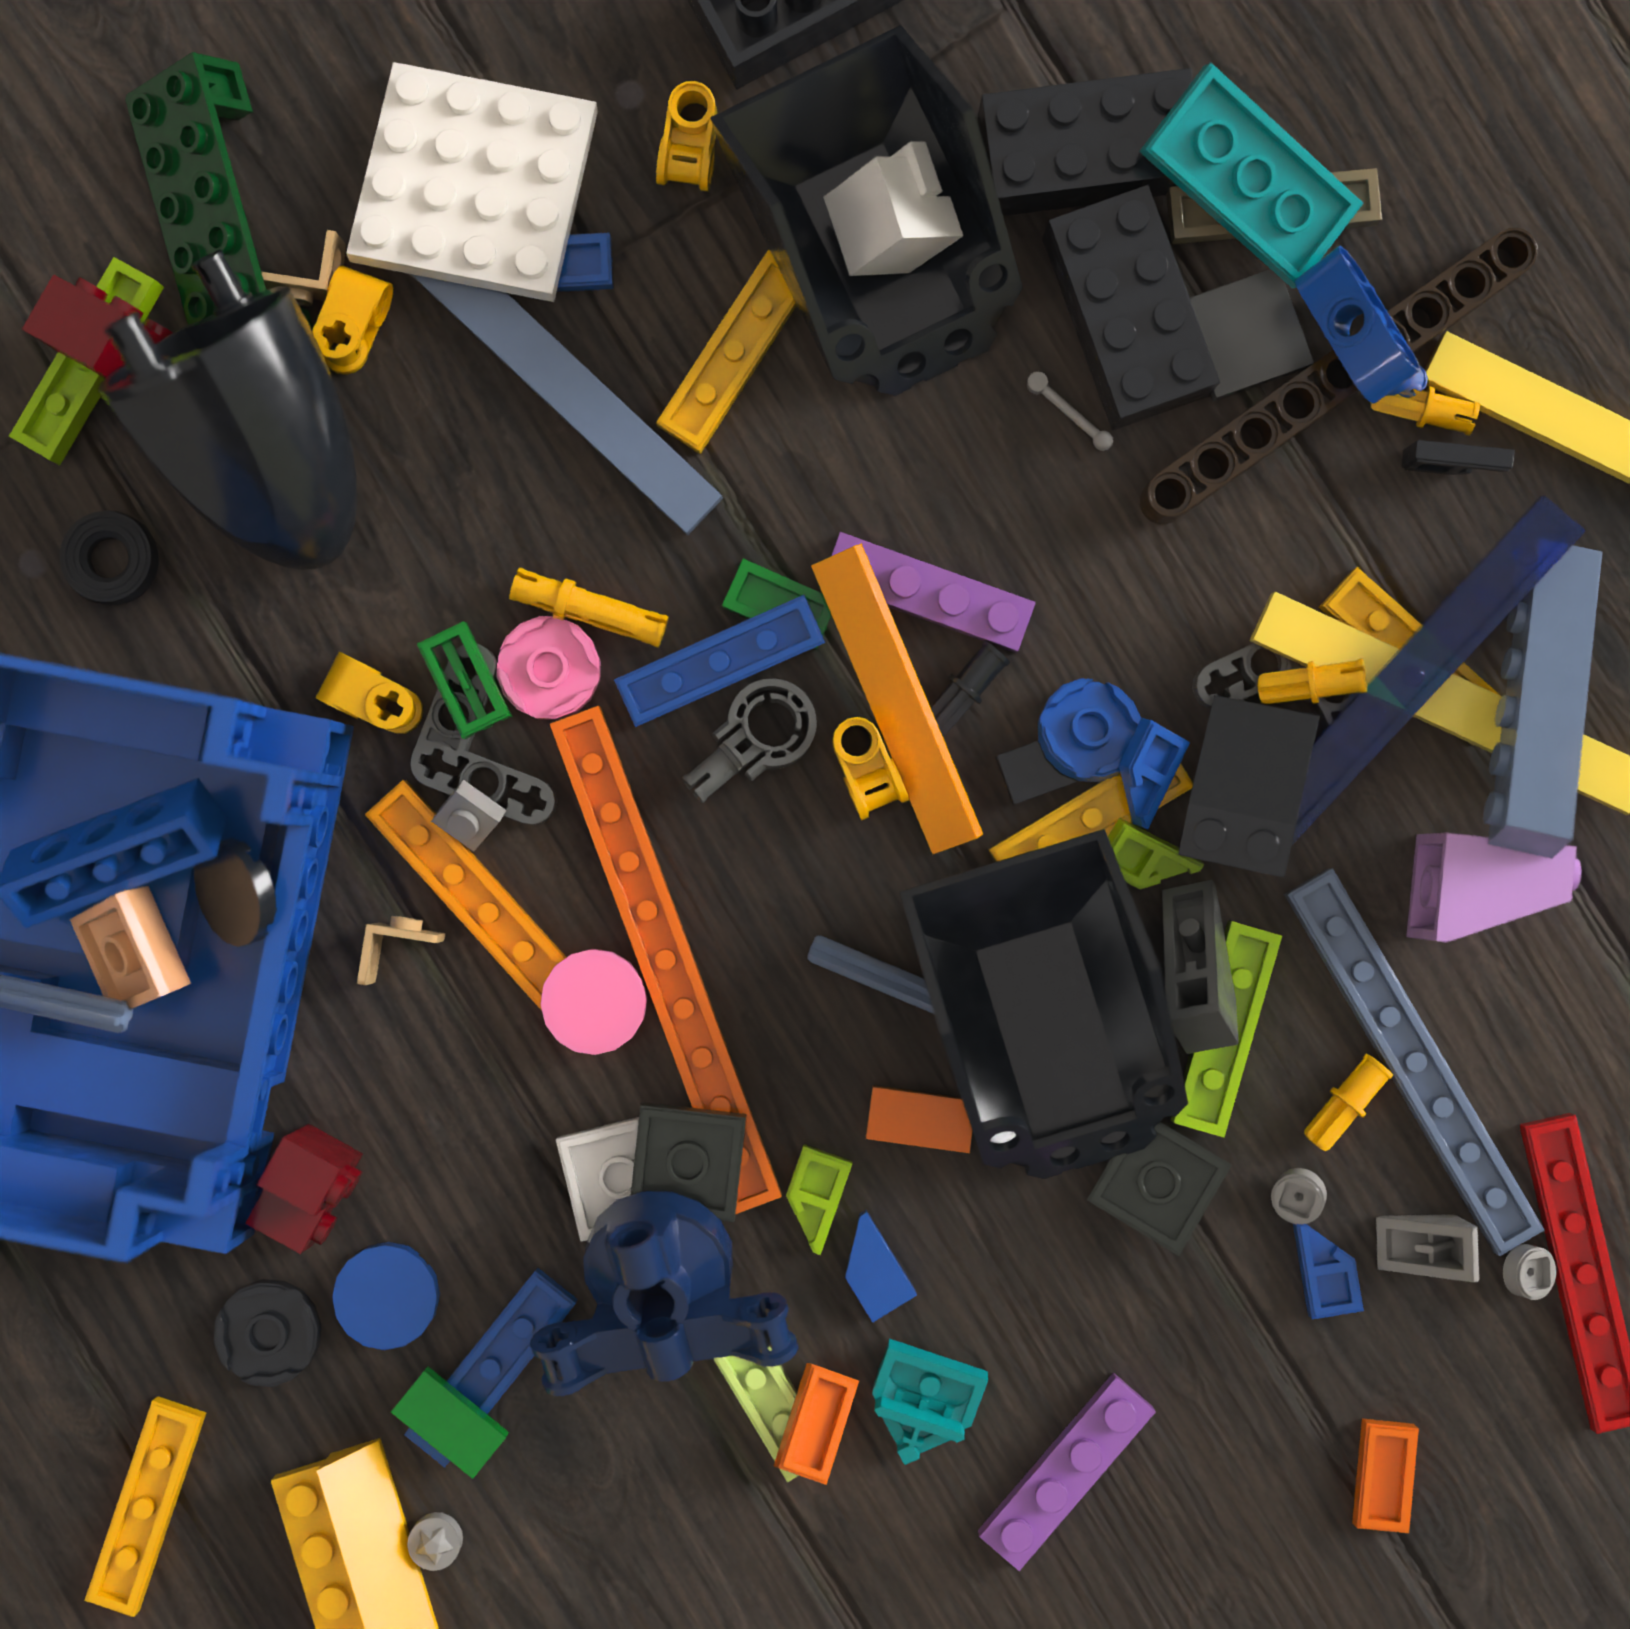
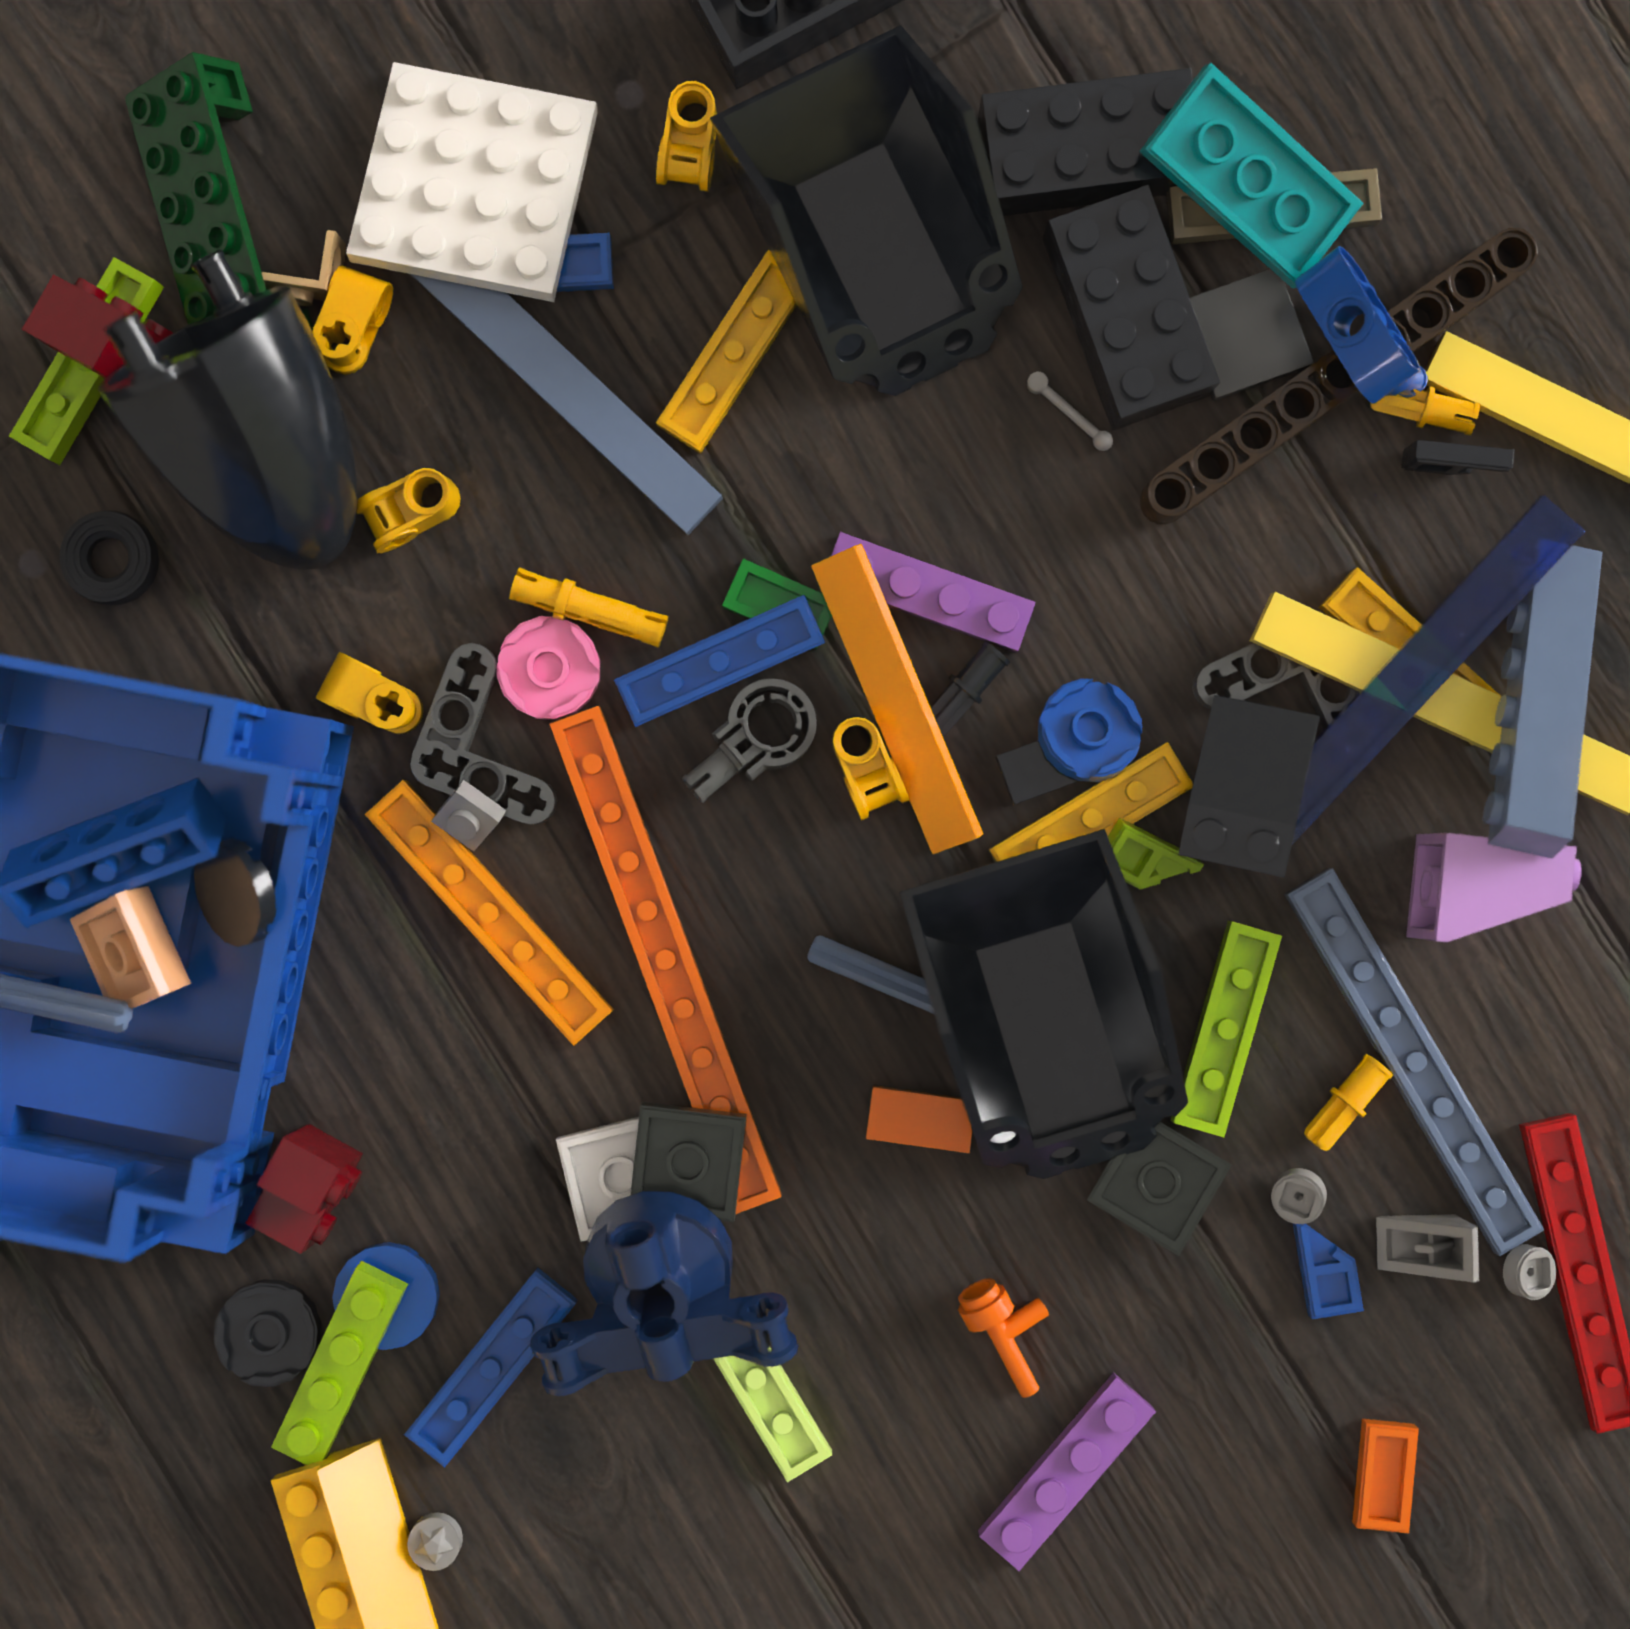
(145, 1506): yellow tile -> none
(339, 1364): none -> lime plate
(397, 510): none -> yellow piece
(398, 927): tan bracket -> none
(450, 1422): green tile -> none
(483, 719): green tile -> none
(593, 1001): bright pink tile -> none
(816, 1423): orange tile -> none
(817, 1192): lime tile -> none
(875, 1271): blue tile -> none
(891, 214): white plate -> none
(925, 1398): teal slope -> none
(988, 1308): none -> orange piece
(1149, 769): blue tile -> none
(1198, 969): dark grey slope -> none
(1312, 682): yellow axle -> none

